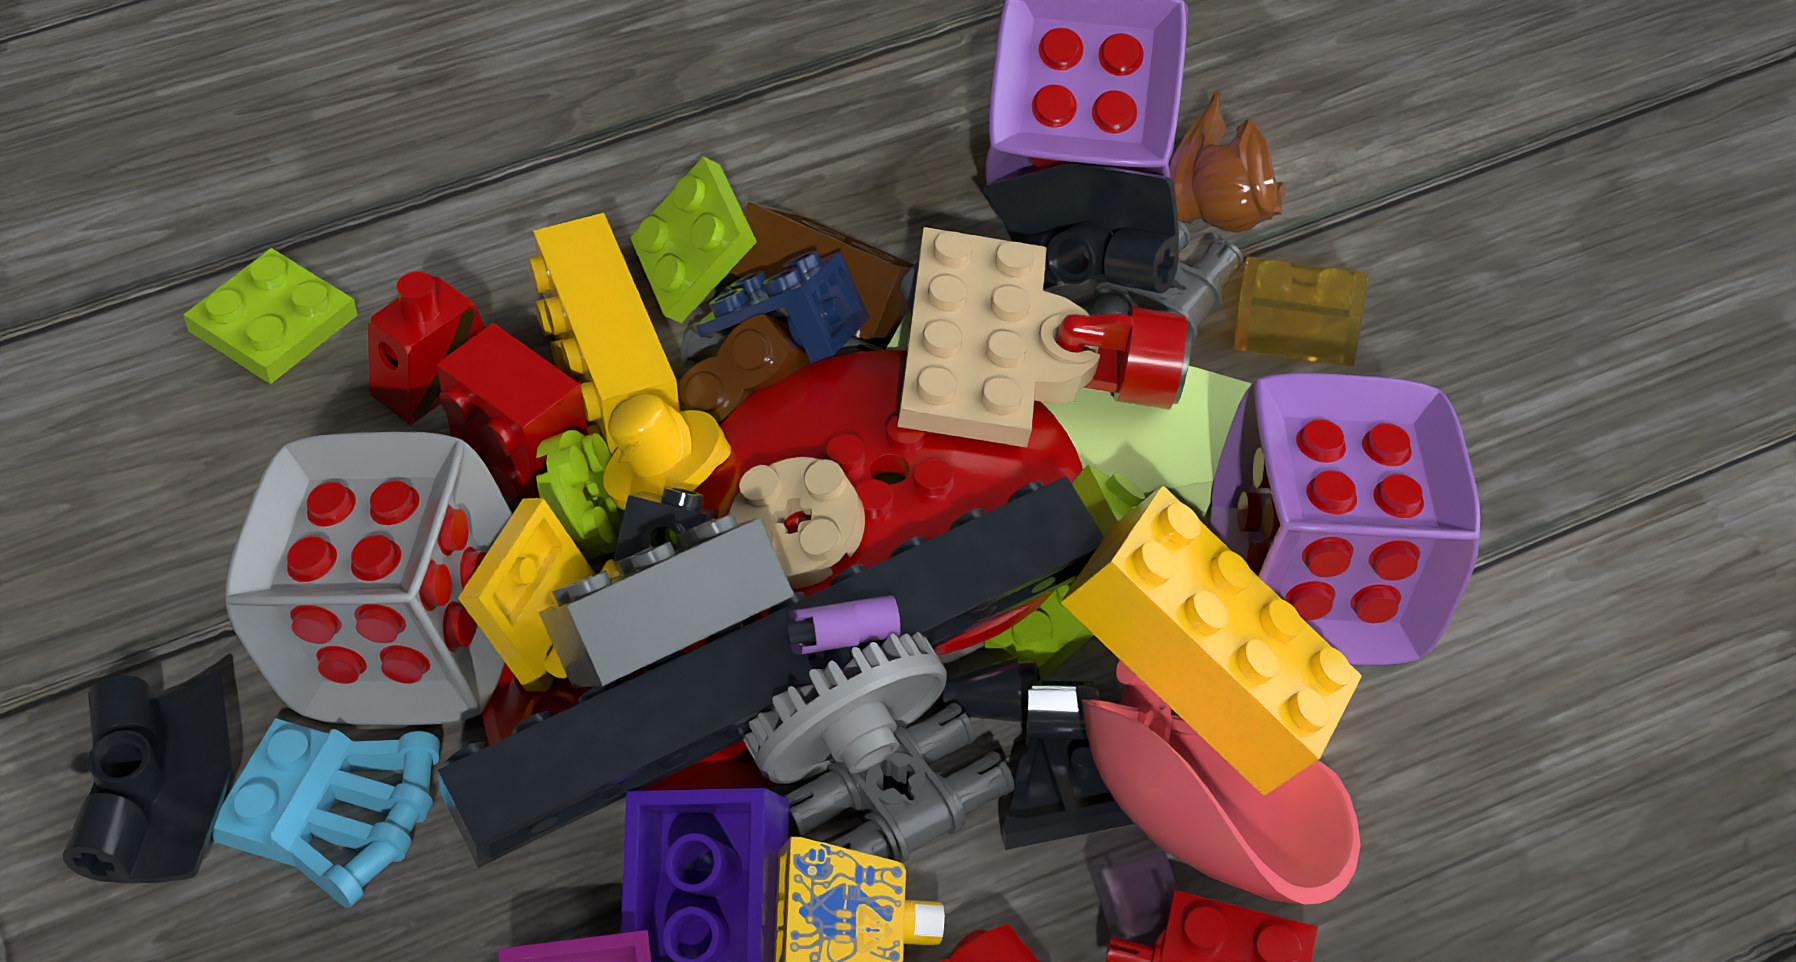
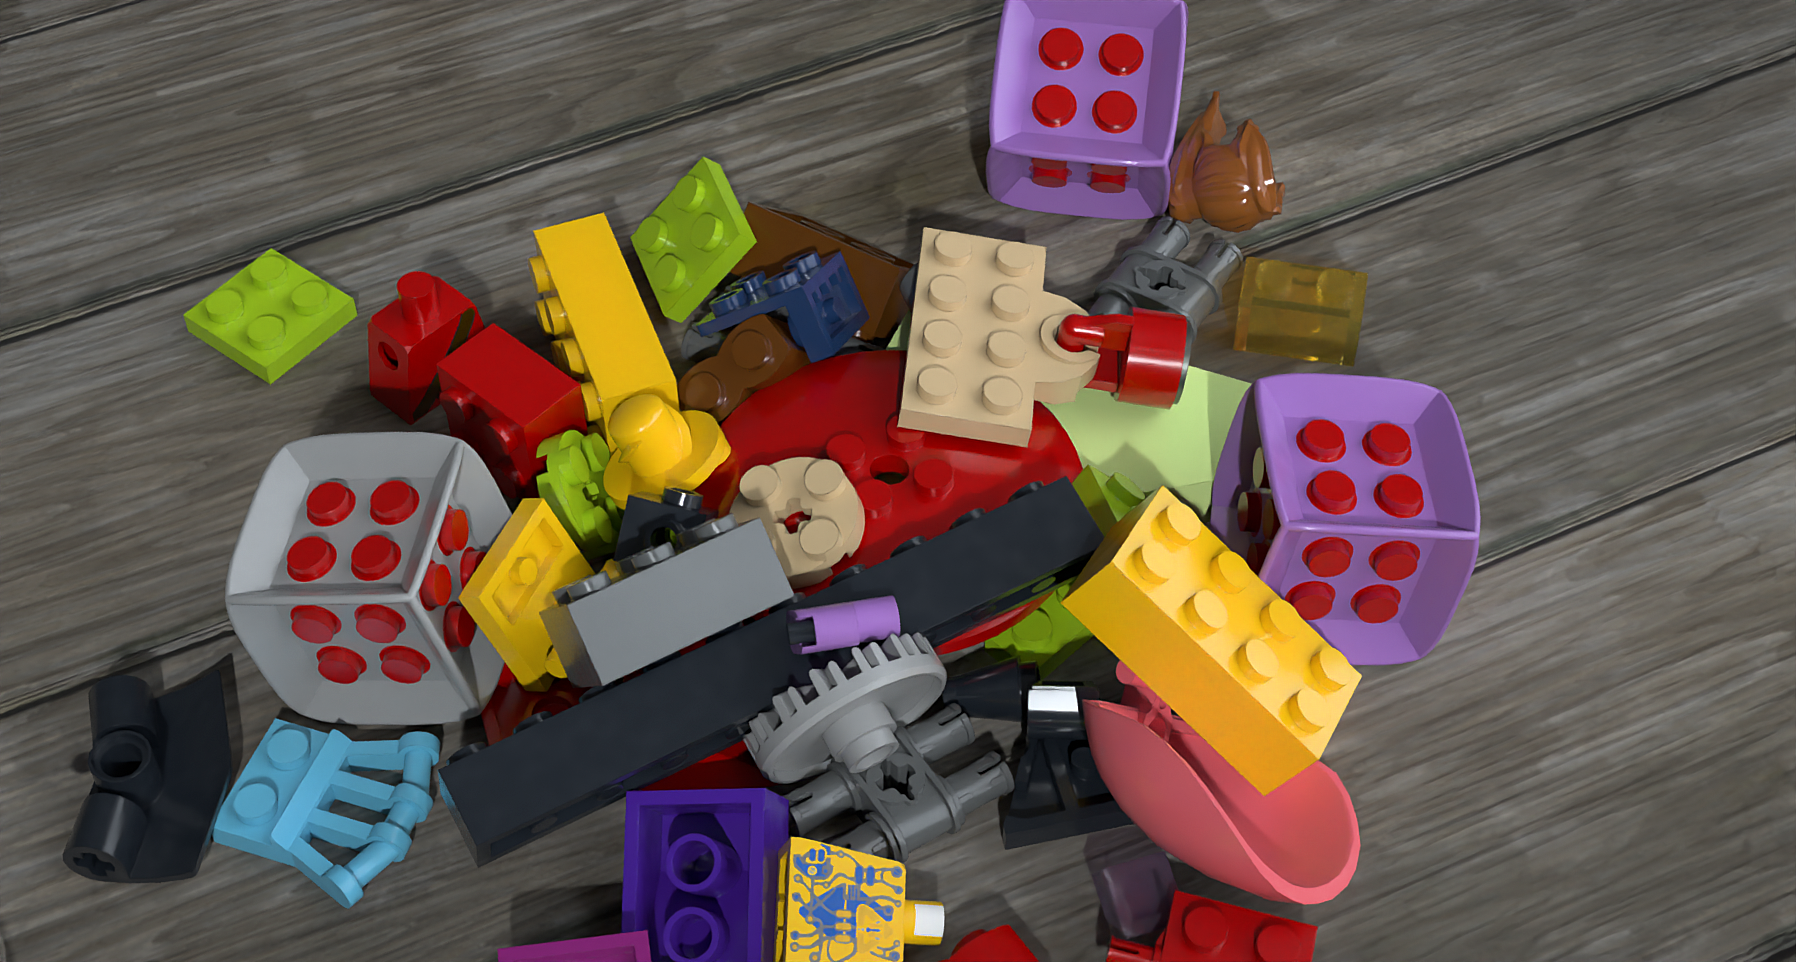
(1116, 213): black panel -> none

